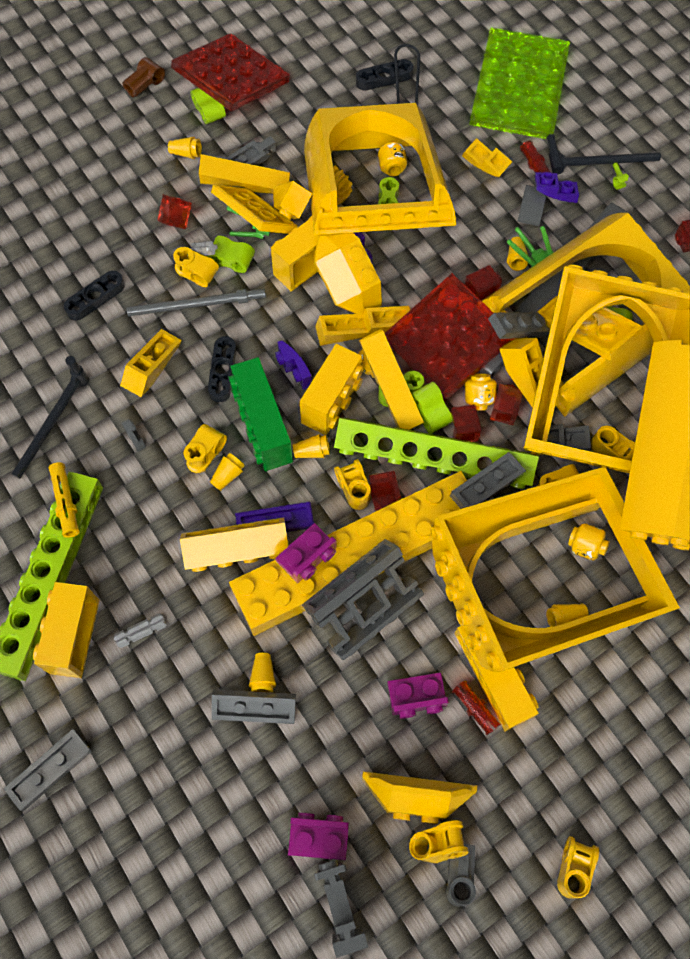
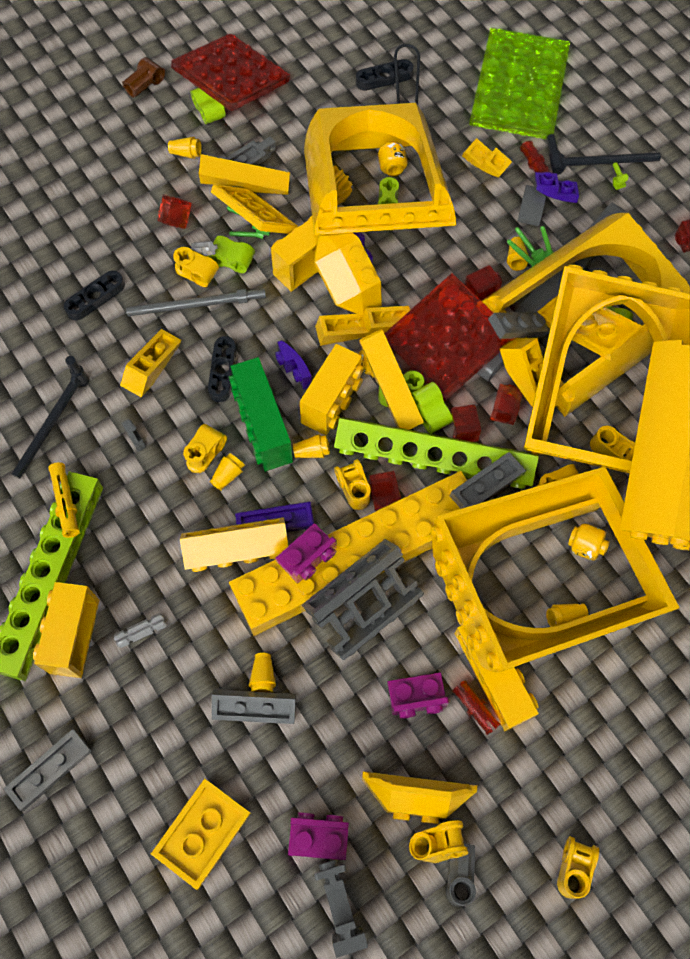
(200, 834): none -> yellow plate
(290, 199): yellow slope -> none
(480, 391): yellow head -> none
(572, 437): dark grey slope -> none

